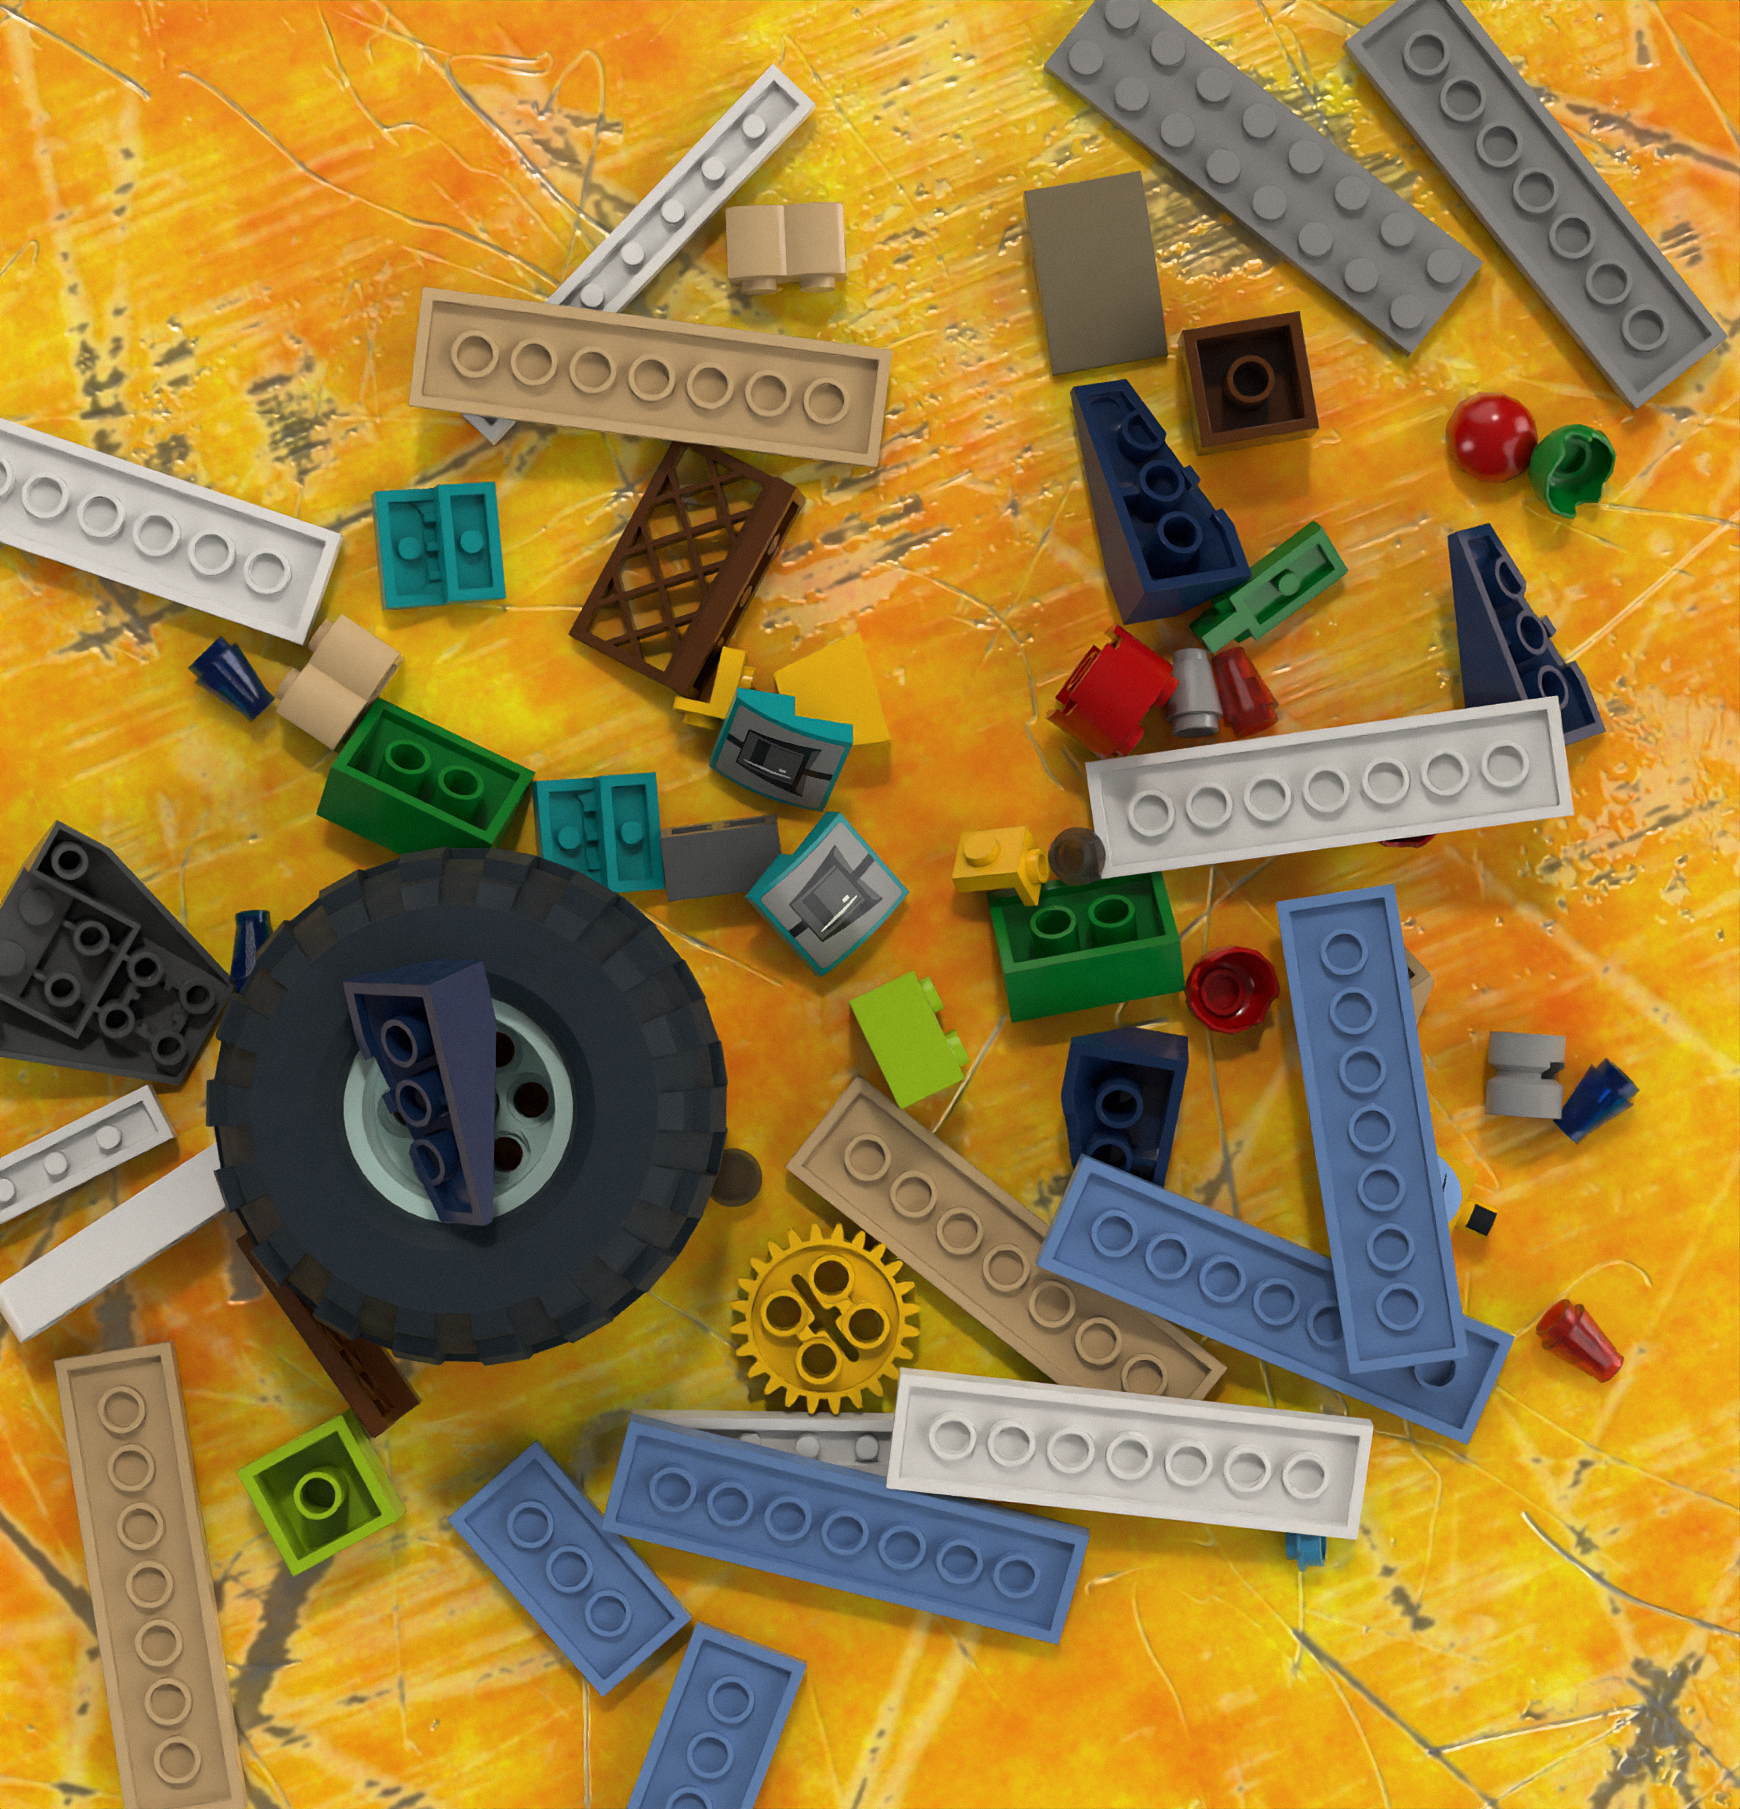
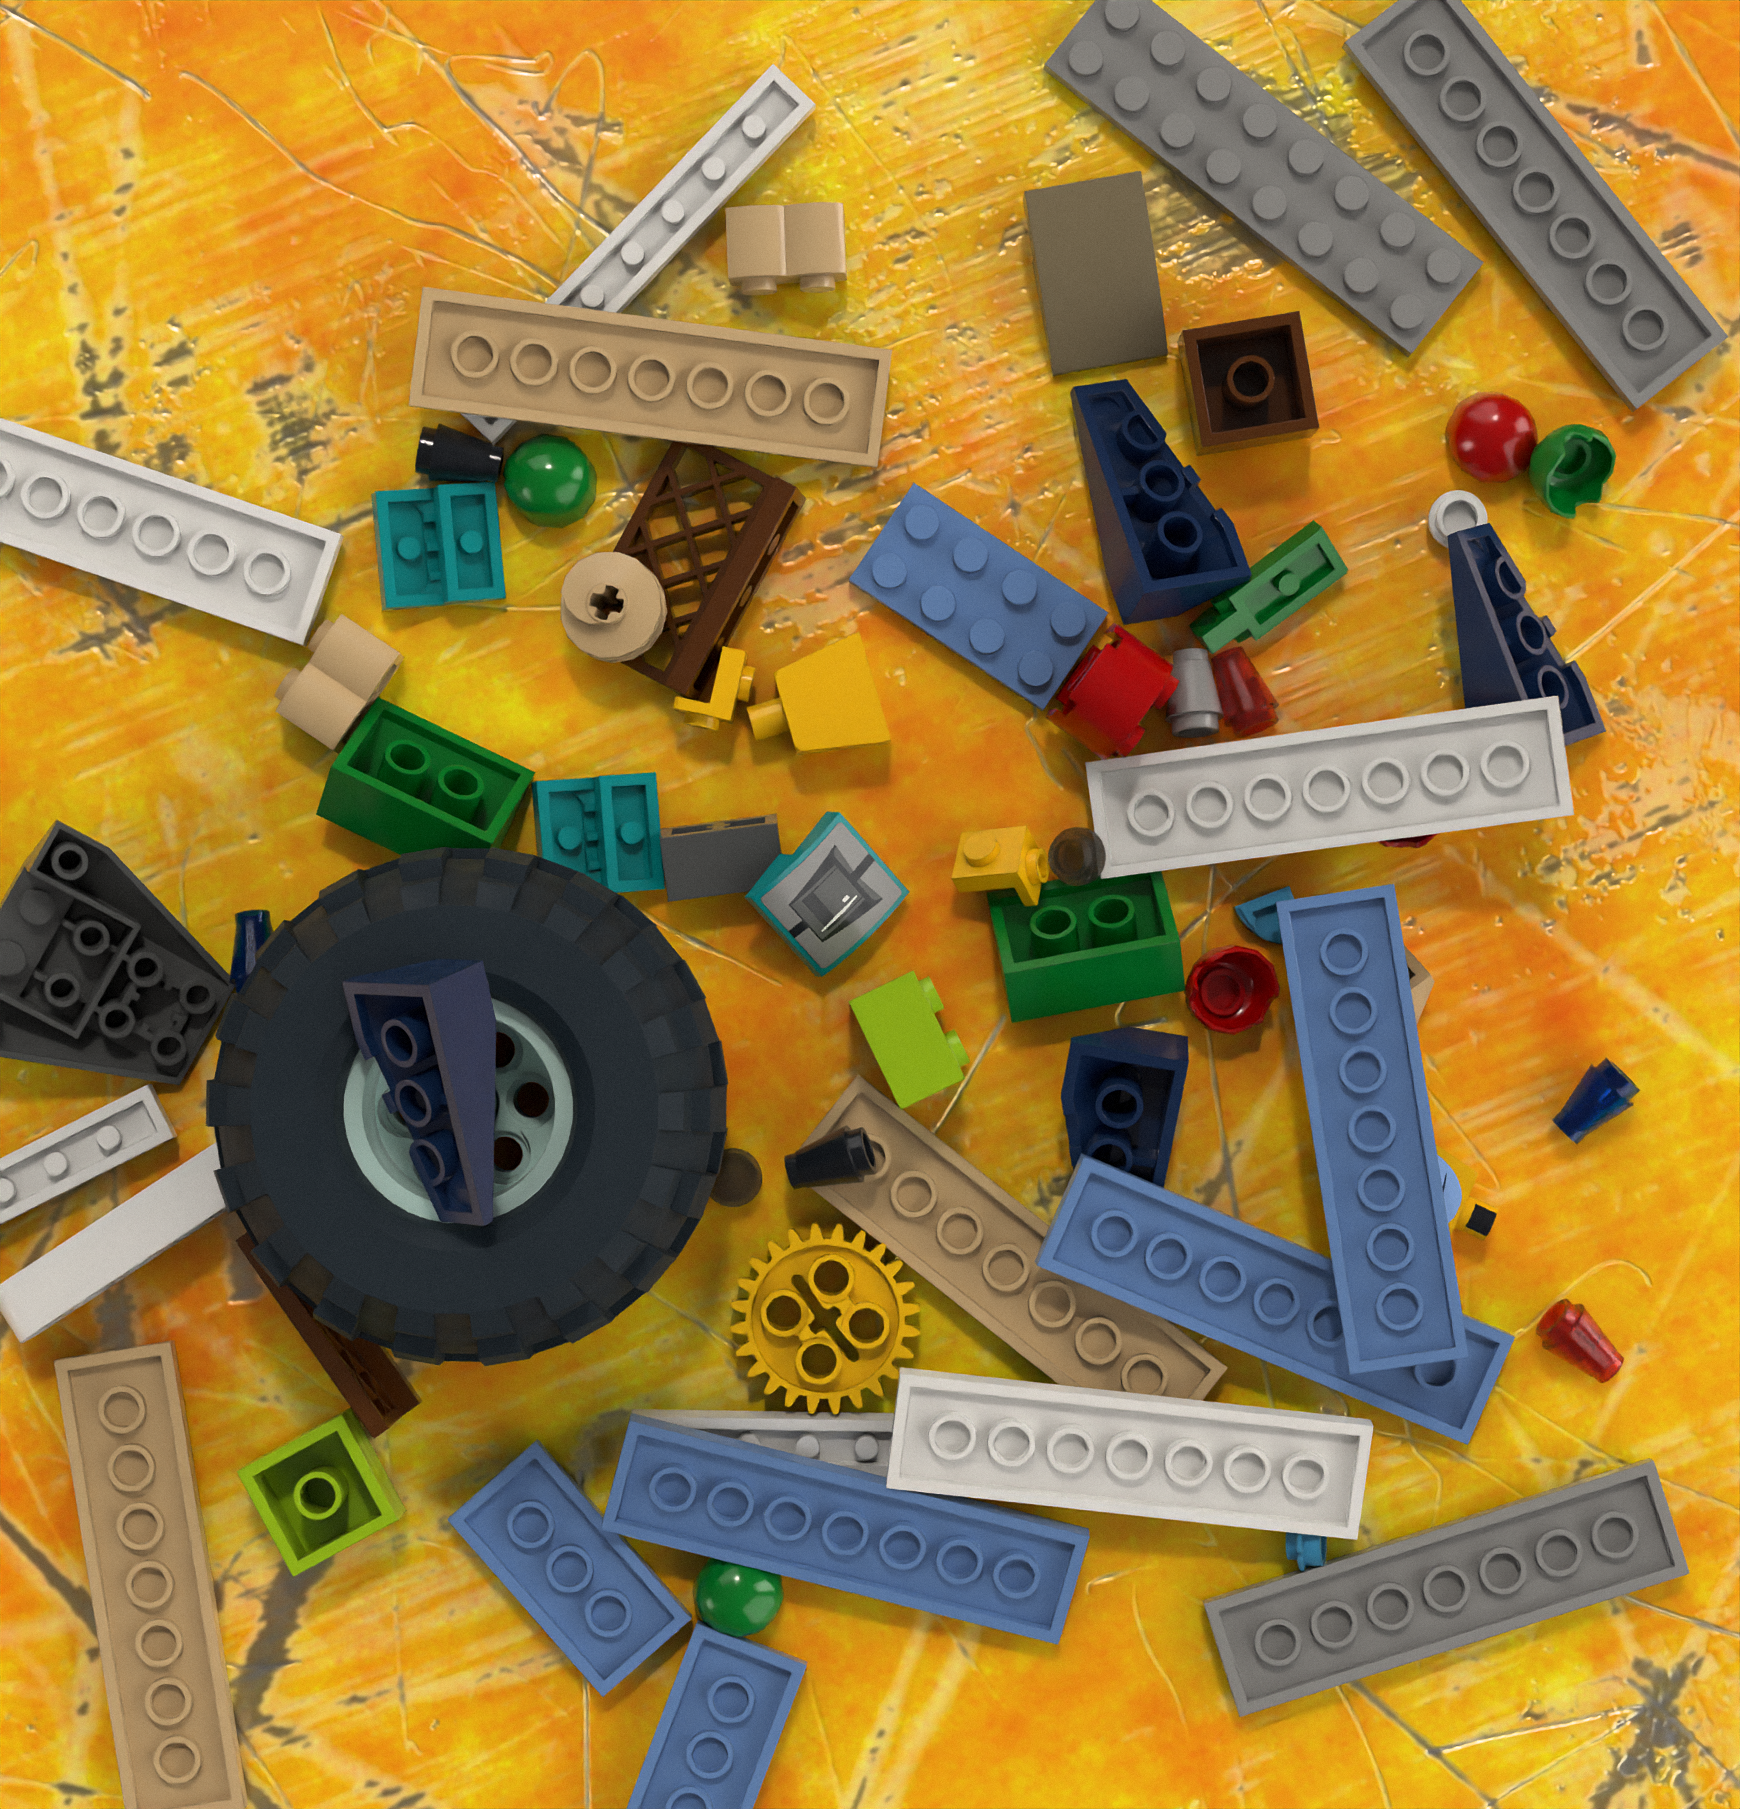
(231, 678): cone -> none
(456, 456): none -> black cone
(550, 480): none -> green hair
(603, 580): none -> tan piece
(736, 1597): none -> green hair
(780, 753): slope -> none
(832, 1160): none -> black cone
(978, 596): none -> medium blue plate
(1261, 914): none -> dark azure tile
(1446, 1587): none -> light grey plate
(1454, 513): none -> white plate
(1525, 1075): light grey wheel -> none

